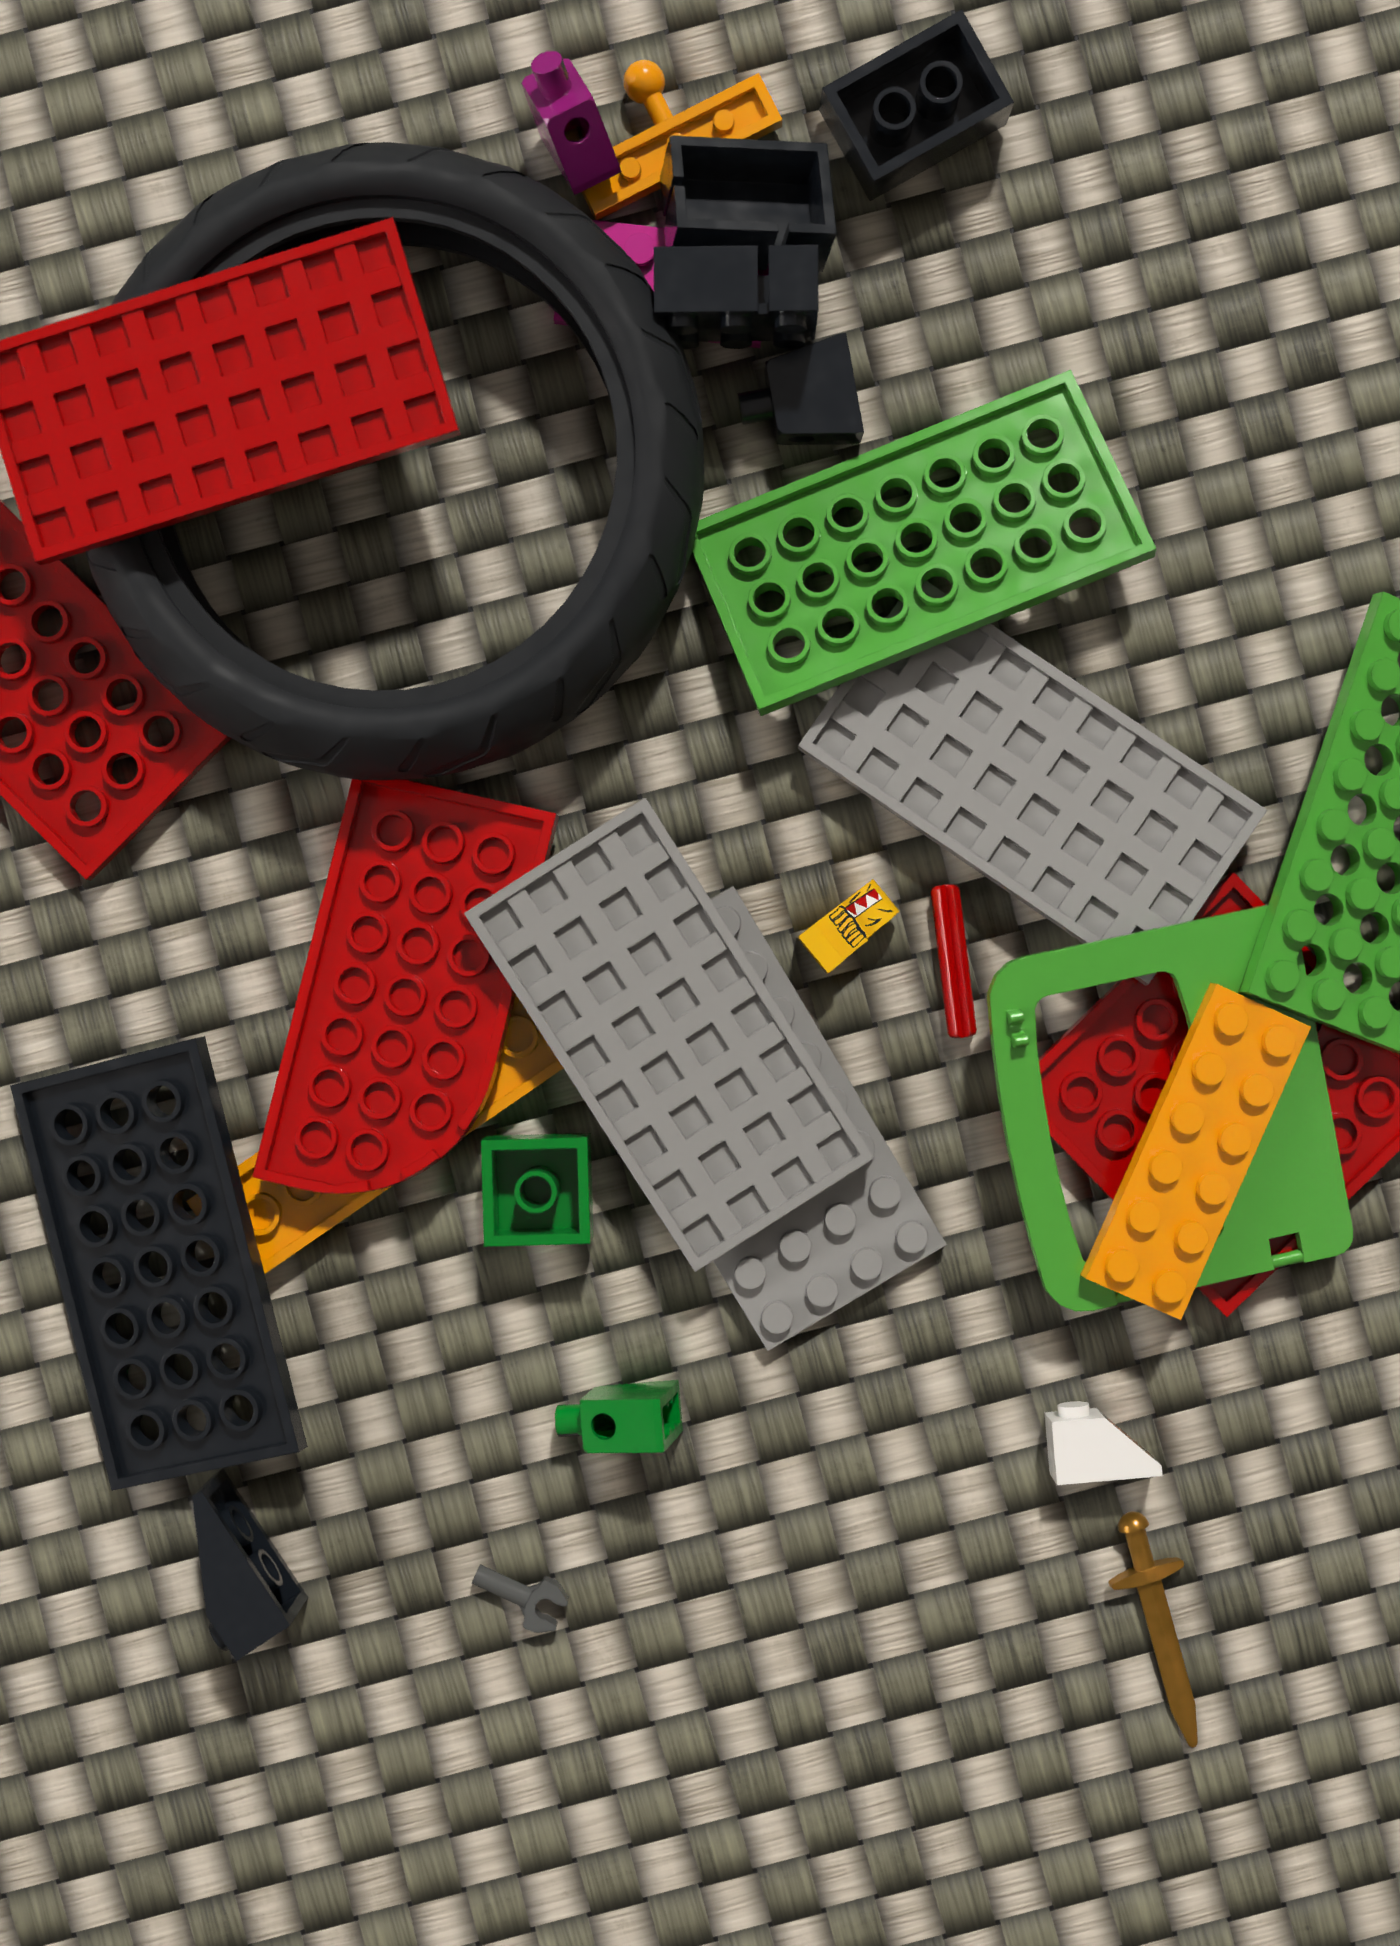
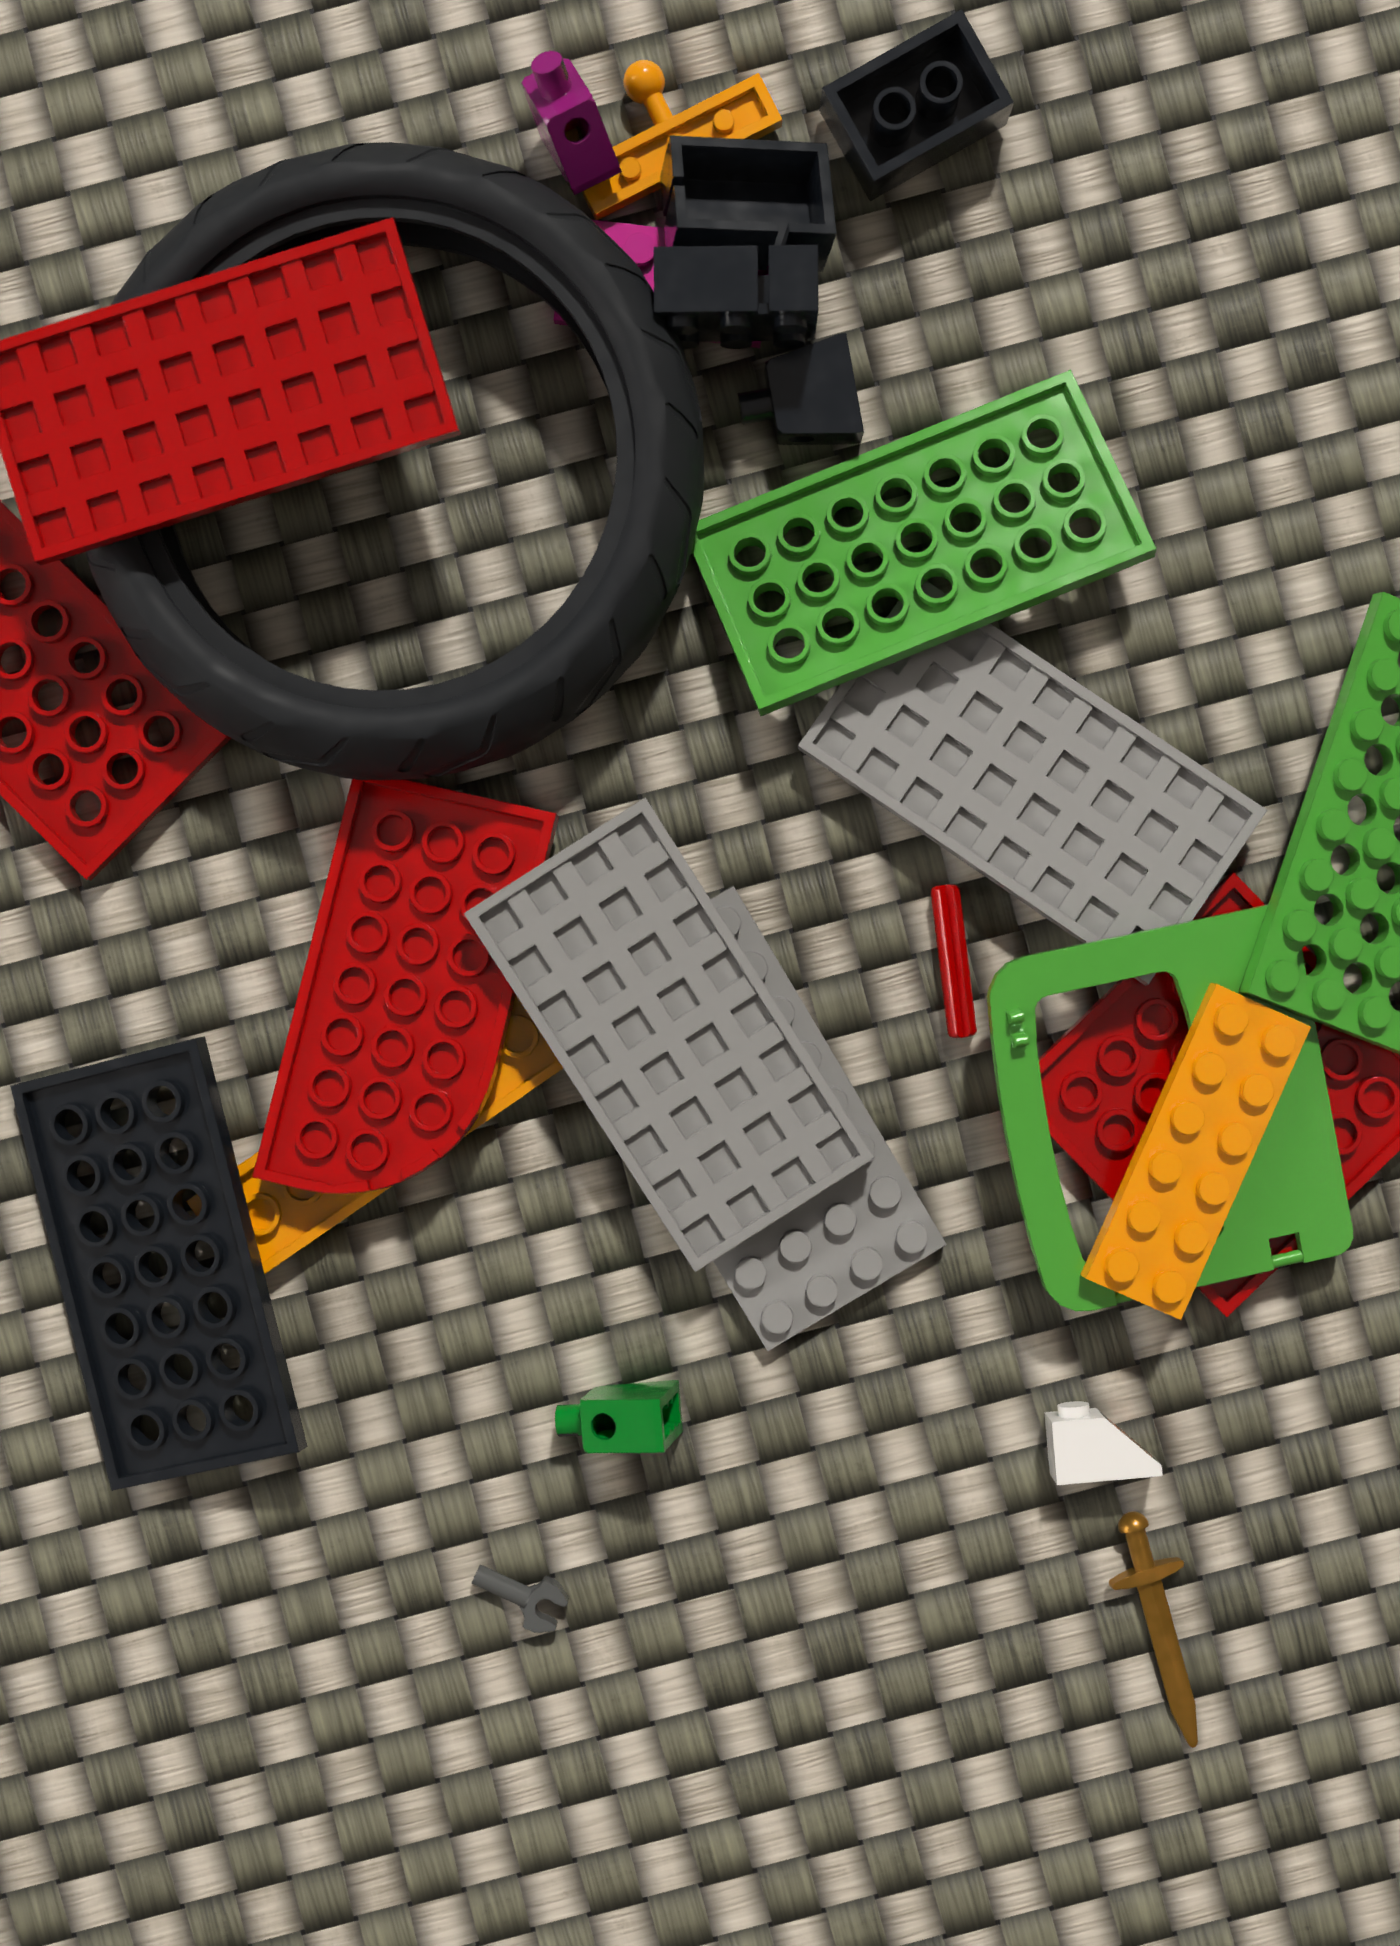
(244, 1577): black slope -> none
(537, 1189): green brick -> none
(848, 926): yellow leg -> none

